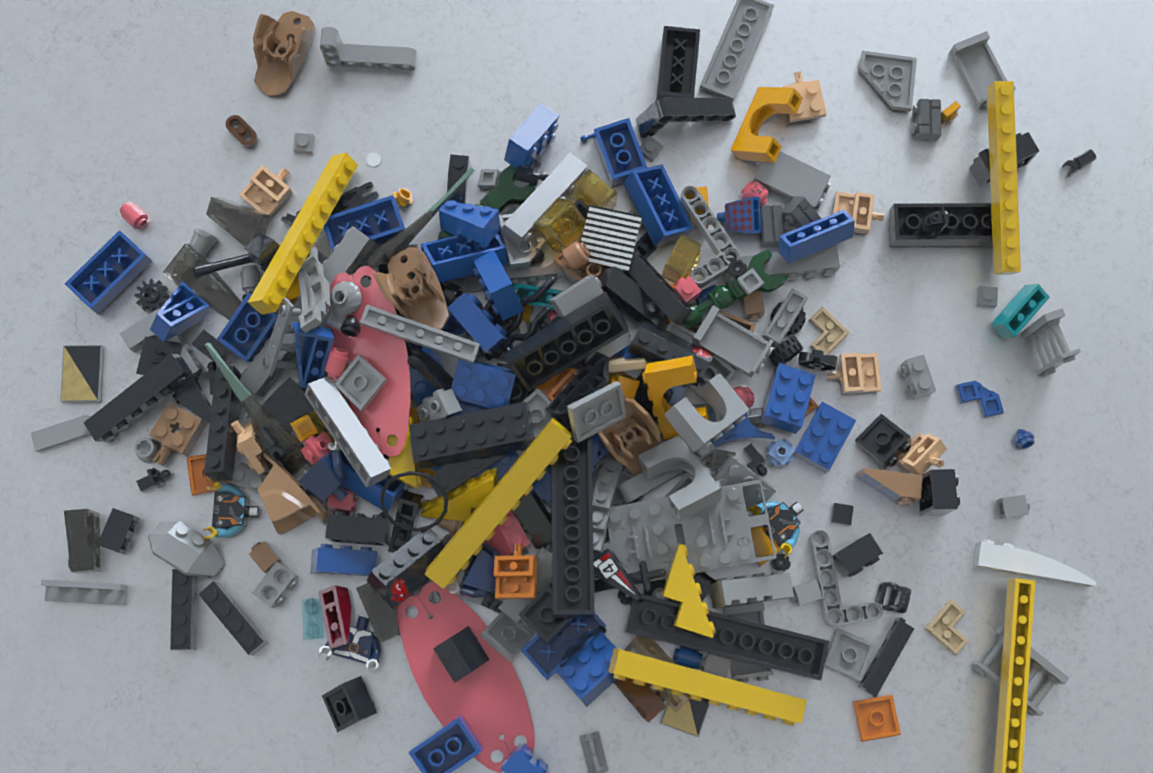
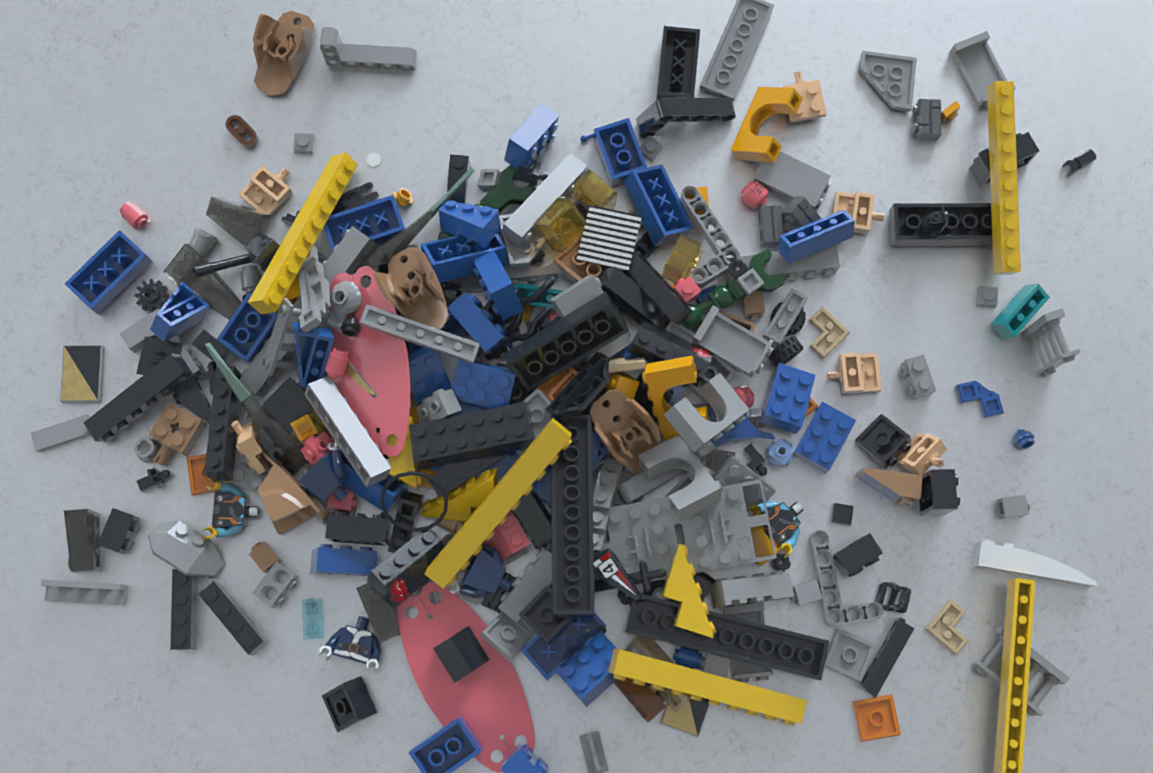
(336, 614): dark red slope -> none
(361, 382): light grey plate -> none
(430, 369): black hinge -> none
(516, 575): orange plate -> none
(575, 255): nougat head -> none
(597, 411): light grey plate -> none
(742, 215): blue torso -> none
(817, 360): black plate -> none

